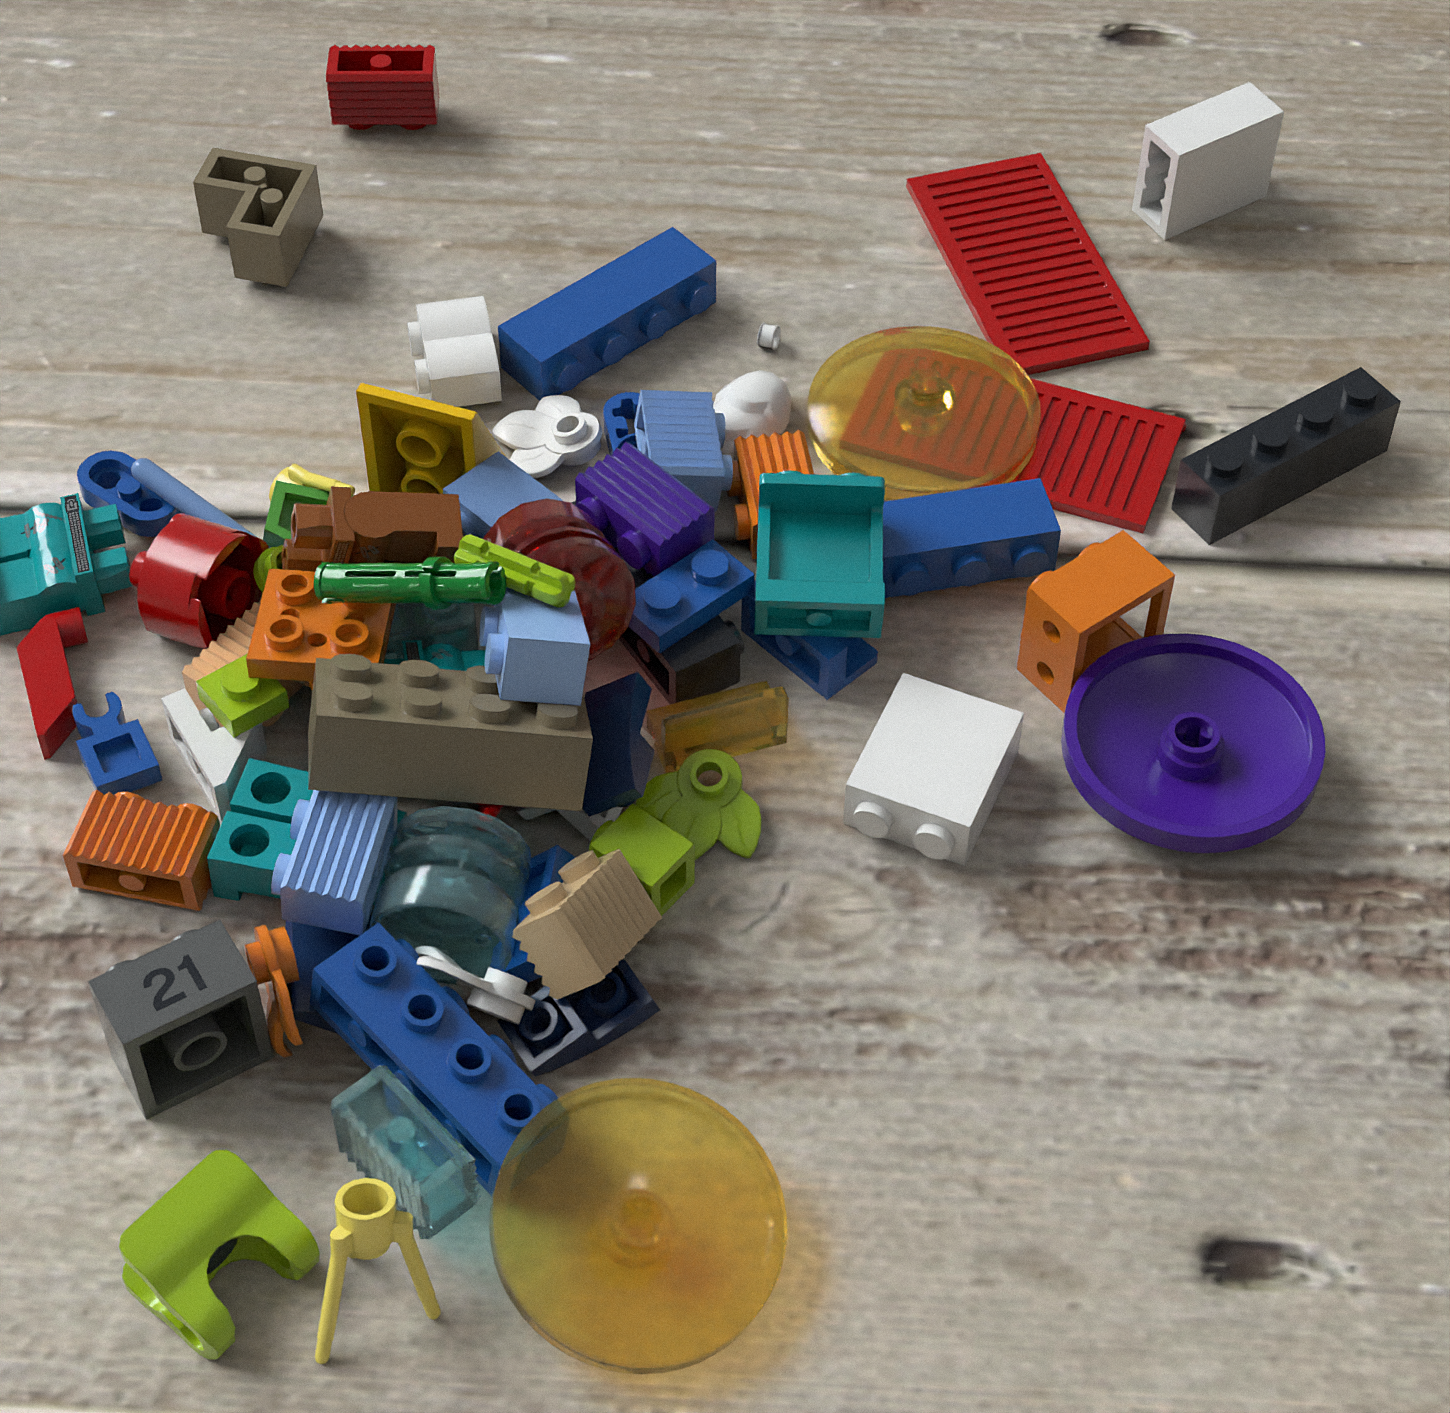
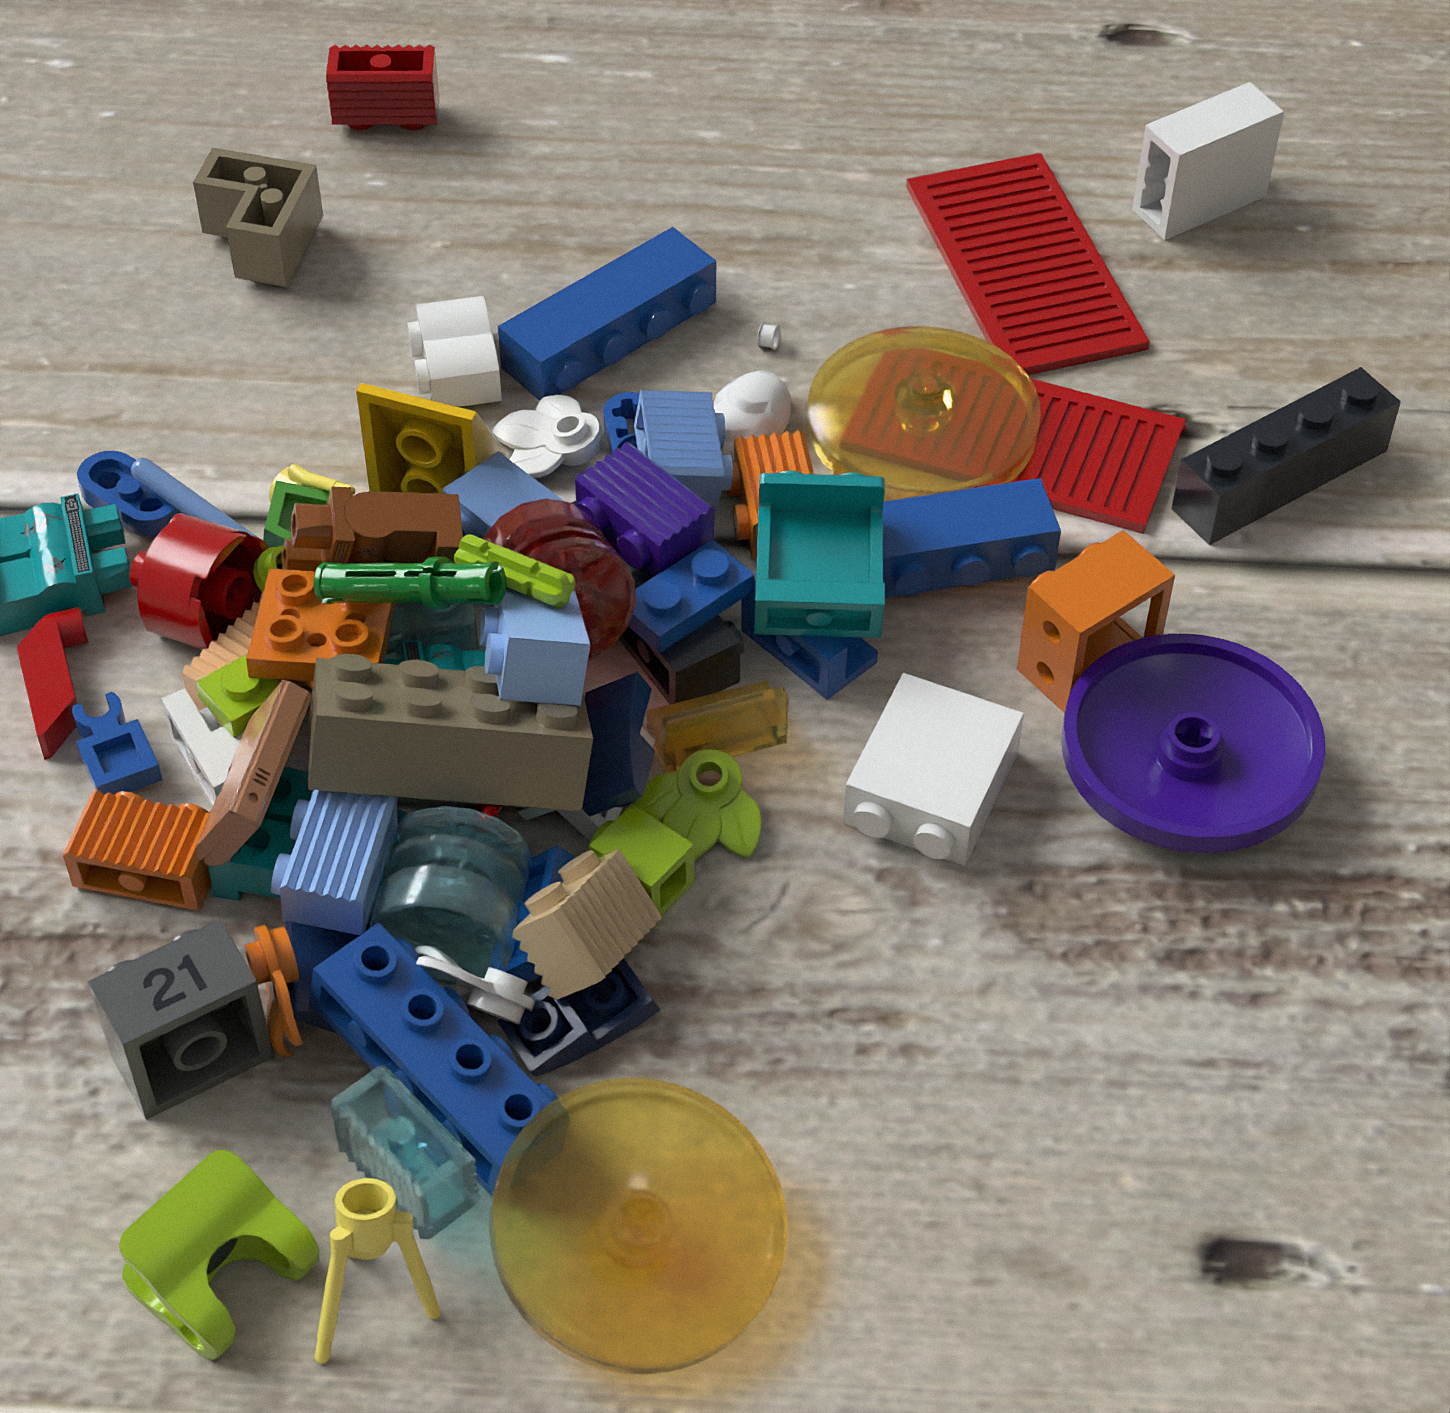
(253, 774): none -> nougat piece

